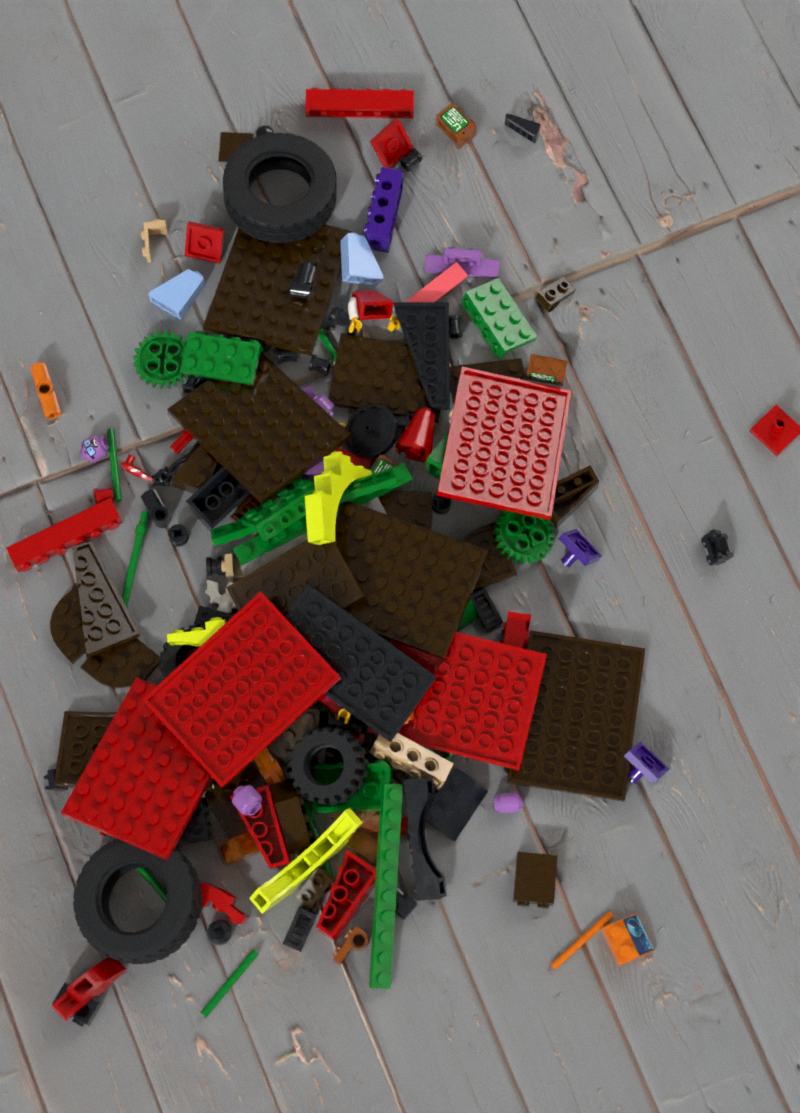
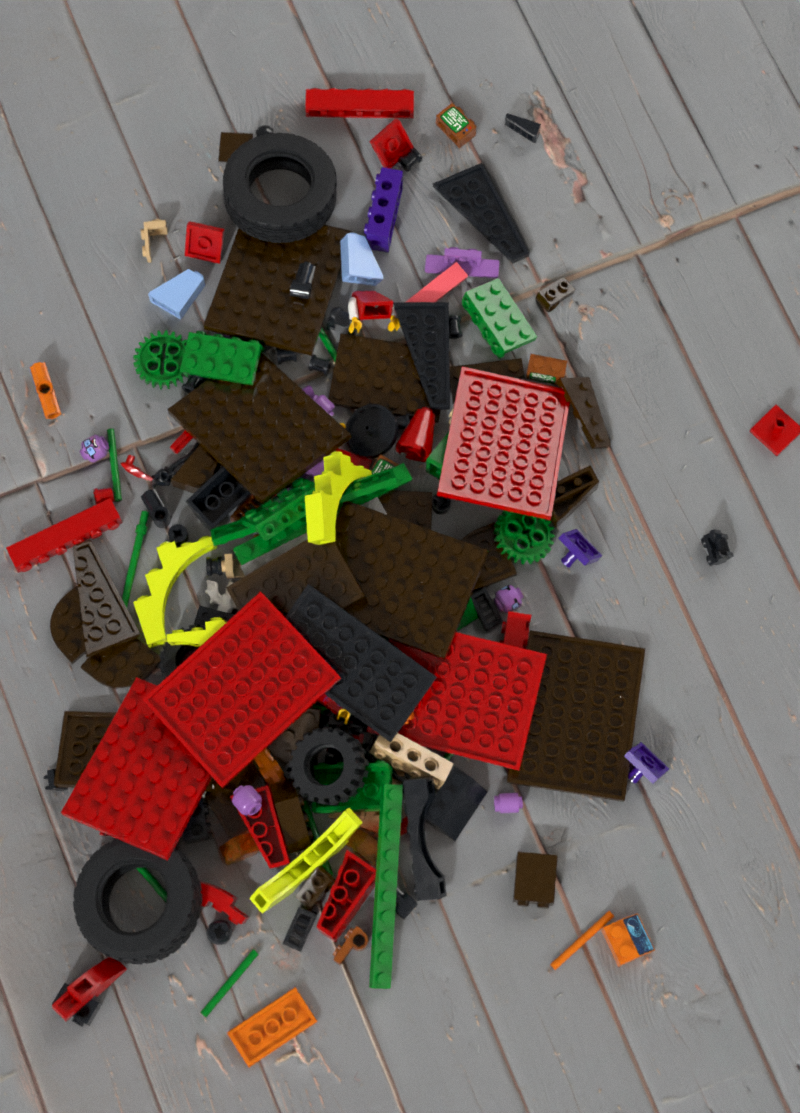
(160, 582): none -> neon yellow arch
(272, 1027): none -> orange tile
(479, 202): none -> black wing
(508, 598): none -> medium lavender head
(586, 409): none -> dark brown wing

